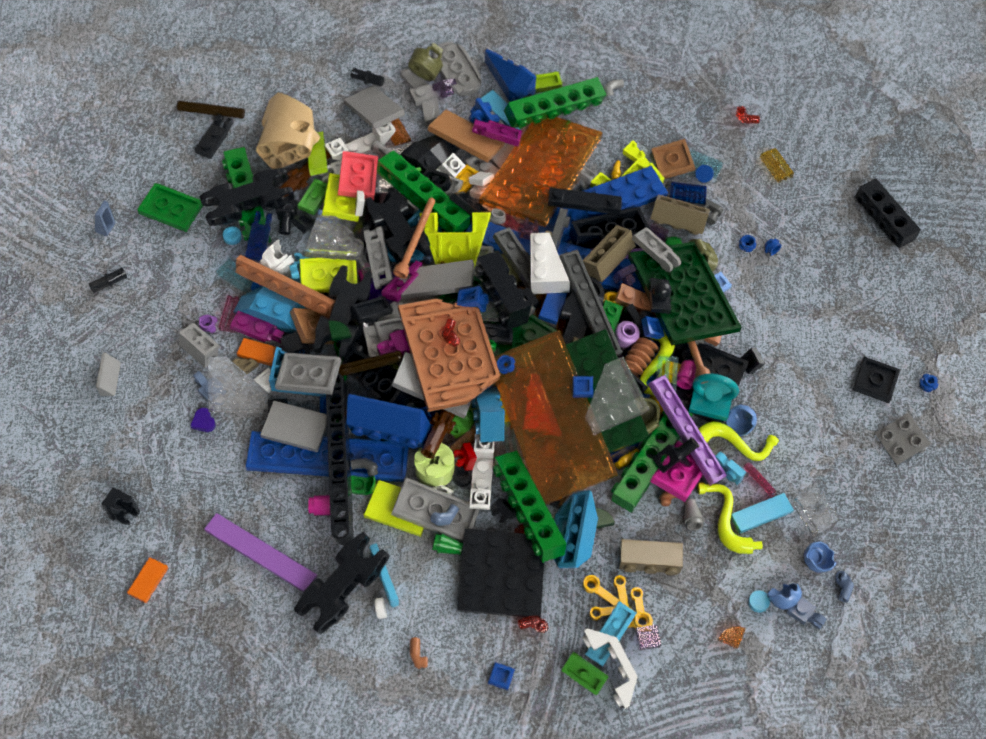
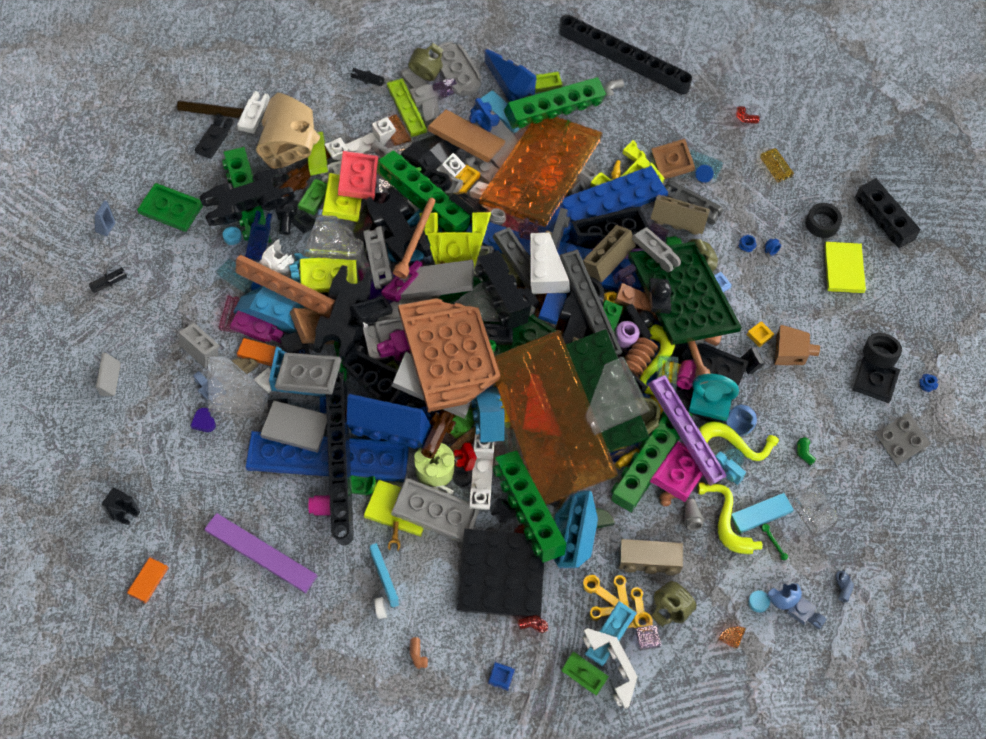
(208, 319): medium lavender plate -> none
(253, 113): none -> white hinge
(332, 593): black piece -> none
(338, 330): dark green tile -> none
(360, 200): white tile -> none
(366, 464): dark grey arm -> none
(370, 363): dark brown axle -> none
(374, 107): light grey tile -> none
(395, 536): none -> pearl gold hand
(406, 107): none -> lime tile
(444, 518): sand blue arm -> none
(446, 545): green cone -> none
(448, 333): clear red arm -> none
(473, 297): blue bracket -> none
(481, 178): white tile -> none
(497, 132): magenta hinge -> none
(505, 359): blue plate -> none
(582, 386): blue tile -> none
(584, 201): black plate -> none
(625, 54): none -> black beam
(652, 327): blue plate -> none
(676, 454): black bracket -> none
(676, 601): none -> olive piece
(688, 192): clear blue tile -> none
(736, 455): none -> clear light blue tile
(760, 334): none -> yellow plate
(762, 482): clear pink tile -> none
(765, 528): none -> green hinge
(793, 346): none -> medium nougat torso
(803, 451): none -> green arm
(819, 557): medium blue hair -> none
(822, 231): none -> black tyre
(844, 267): none -> neon yellow tile
(880, 359): none -> black tyre

